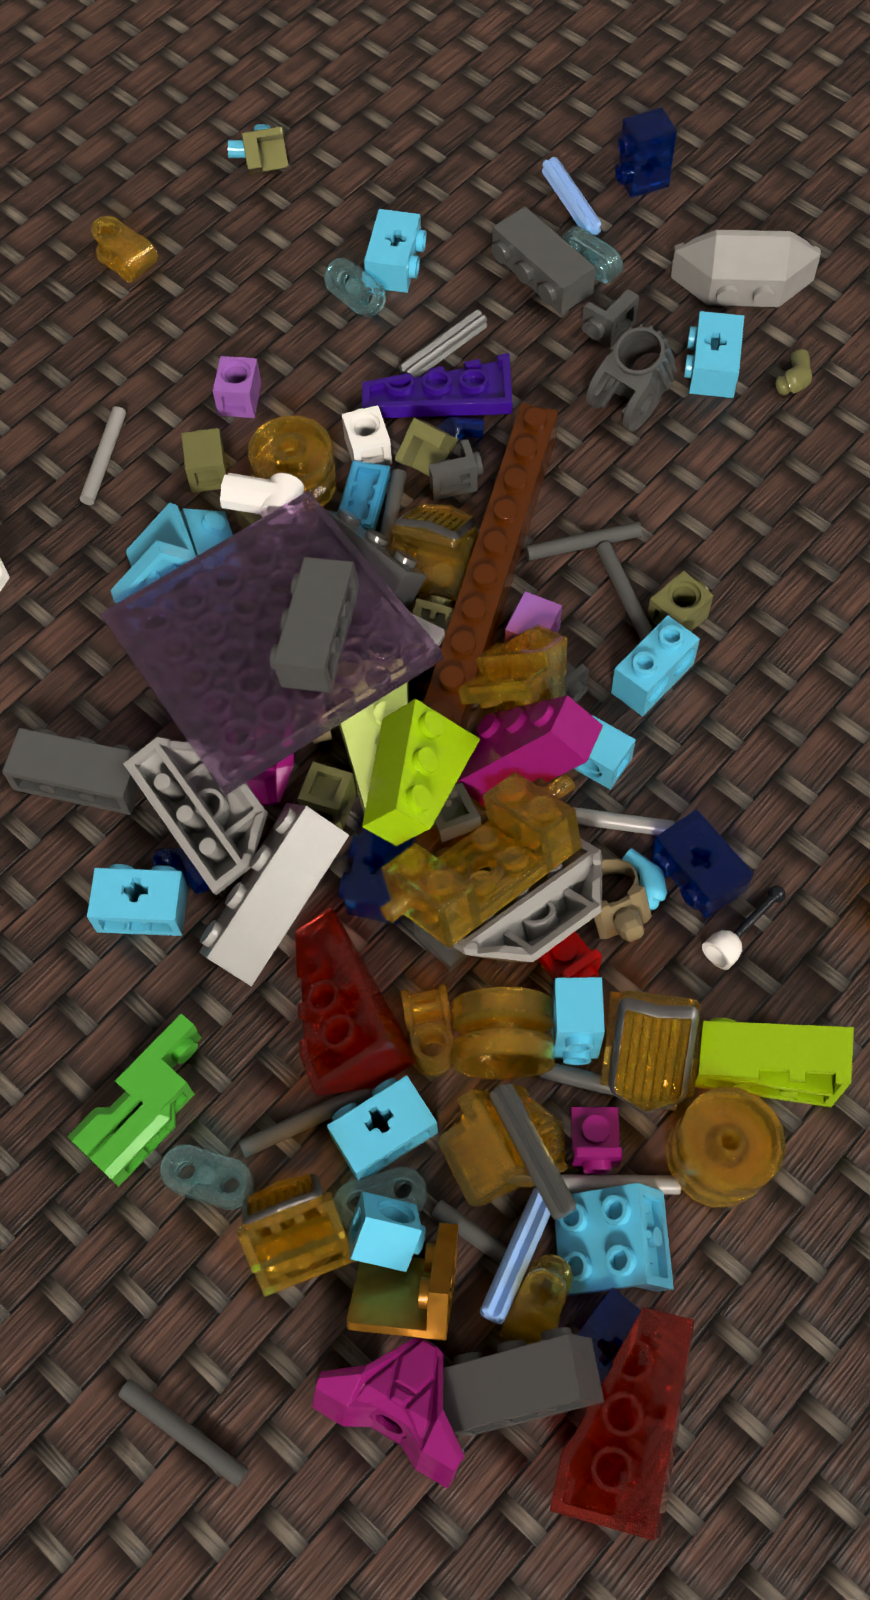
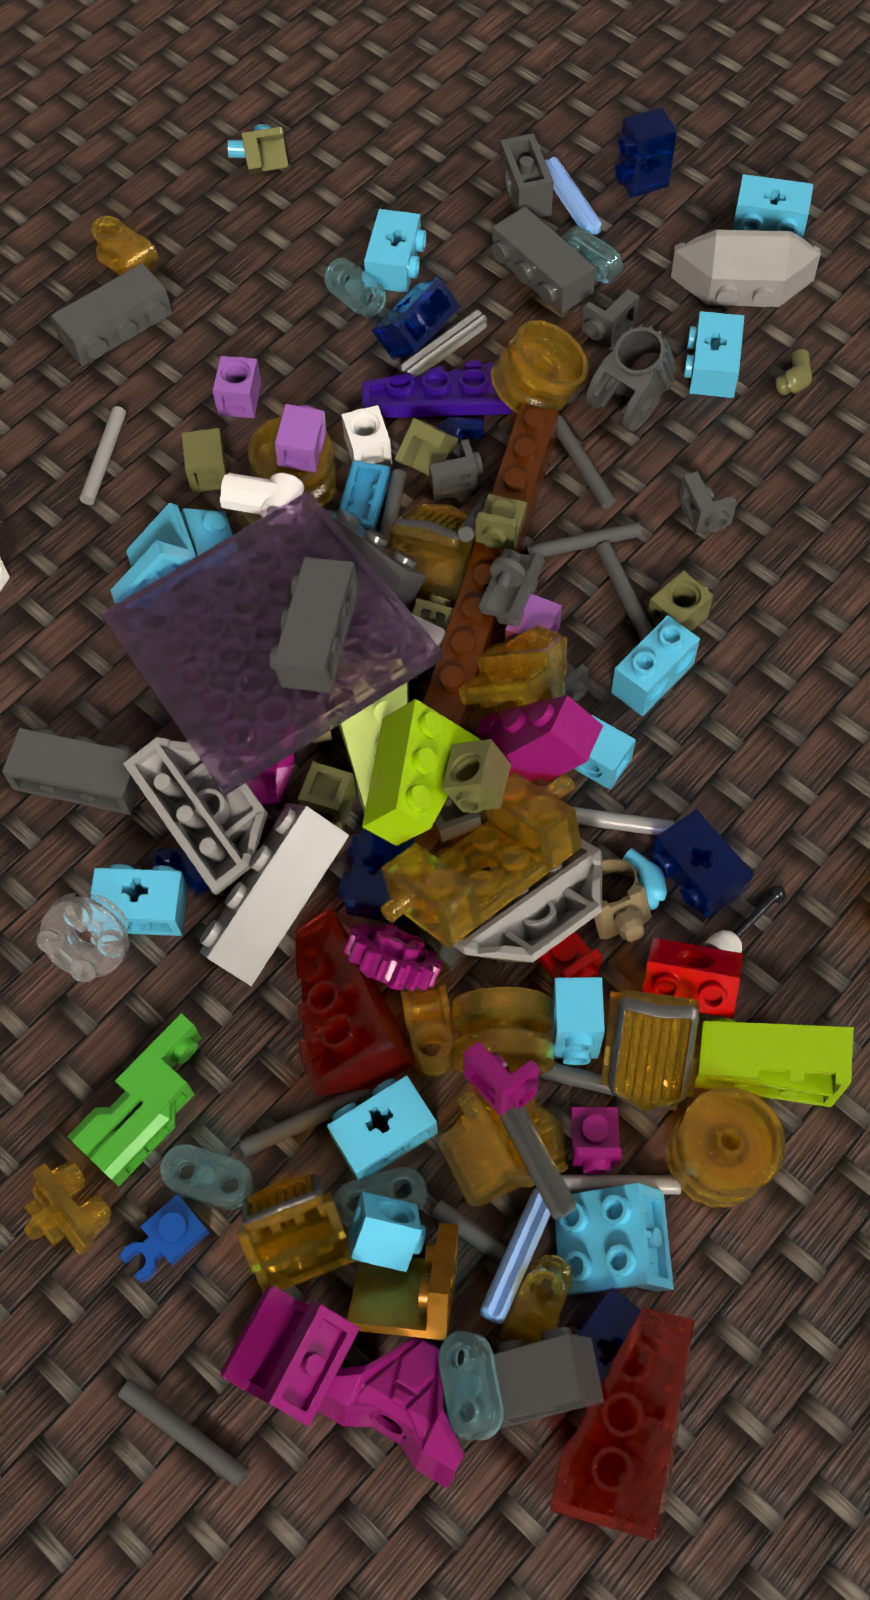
(54, 1193): none -> clear yellow hips
(71, 953): none -> clear plate
(112, 314): none -> dark grey brick
(170, 1234): none -> blue plate
(289, 1353): none -> magenta panel
(300, 437): none -> medium lavender brick
(392, 956): none -> magenta gear
(416, 318): none -> clear blue brick
(467, 530): none -> dark grey bar
(471, 1383): none -> clear light blue plate
(476, 776): none -> olive brick
(494, 1080): none -> magenta bracket
(500, 522): none -> olive bracket
(511, 585): none -> dark grey hips
(526, 175): none -> dark grey brick
(539, 367): none -> clear yellow wheel
(584, 464): none -> dark grey bar
(696, 974): none -> red brick
(701, 509): none -> dark grey bracket
(772, 205): none -> medium azure brick

